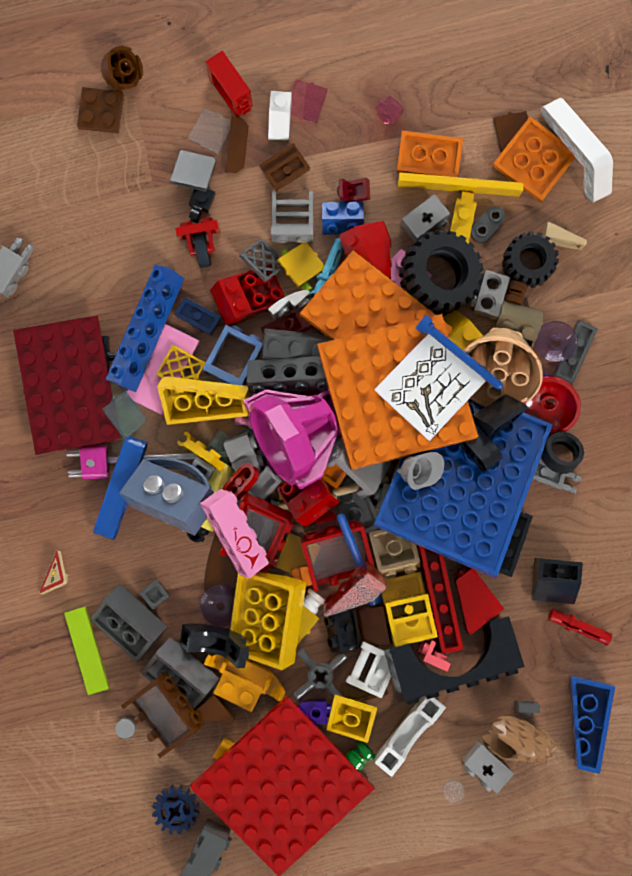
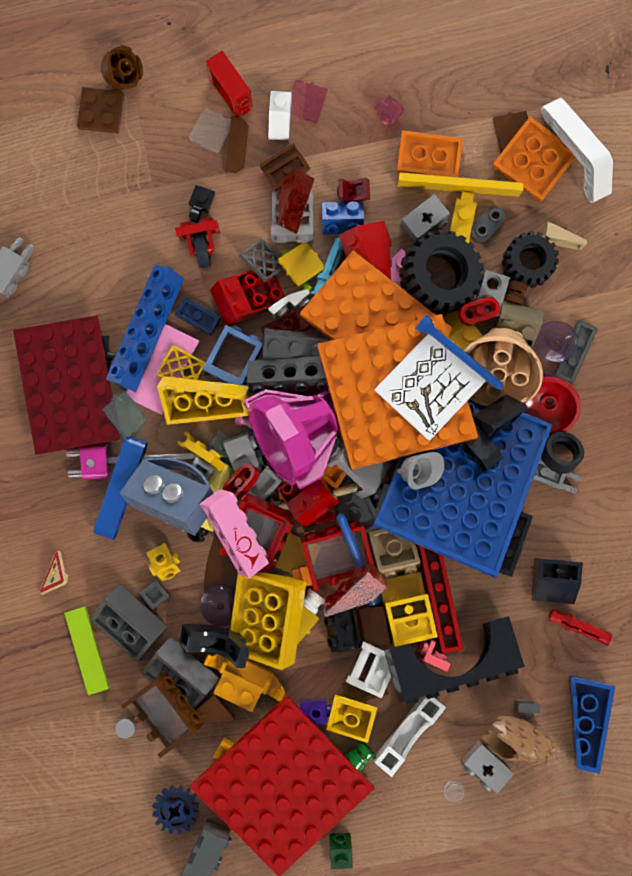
(163, 562): none -> yellow brick
(193, 170): piece -> none
(293, 199): none -> clear red slope
(321, 667): dark grey bar -> none
(340, 851): none -> dark green bracket
(475, 600): red slope -> none
(477, 311): none -> red plate

